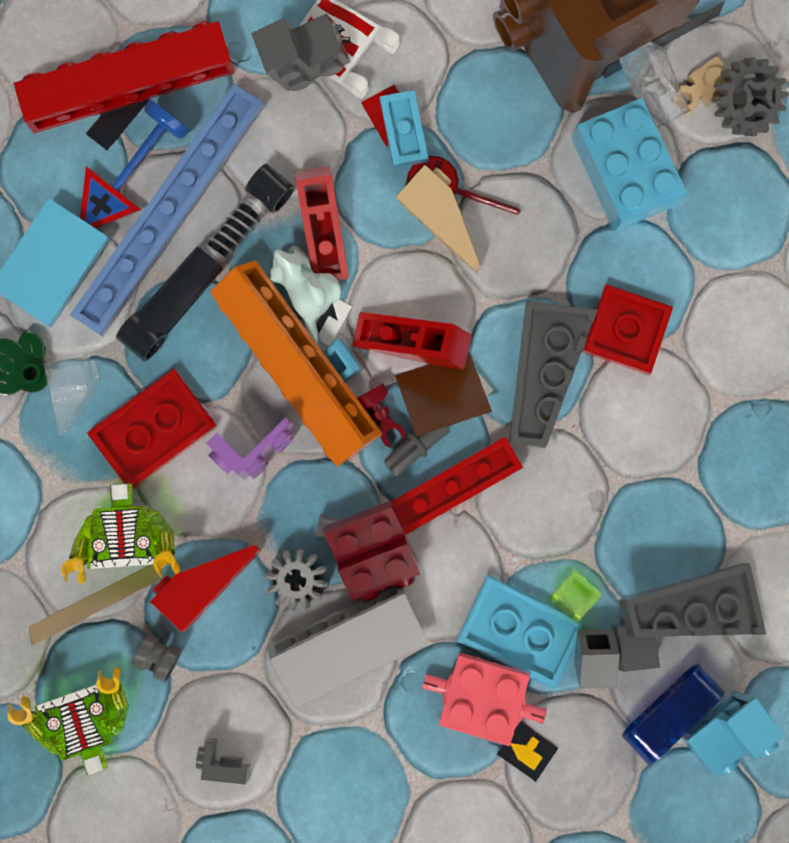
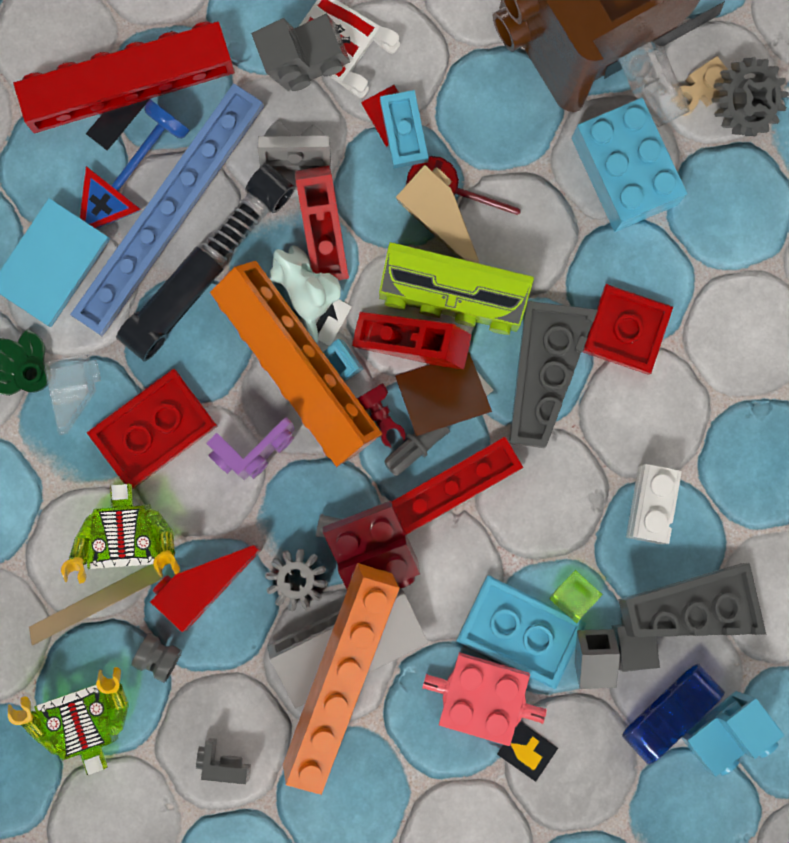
(294, 152): none -> light grey tile
(339, 678): none -> orange brick
(454, 288): none -> lime slope
(653, 504): none -> white brick

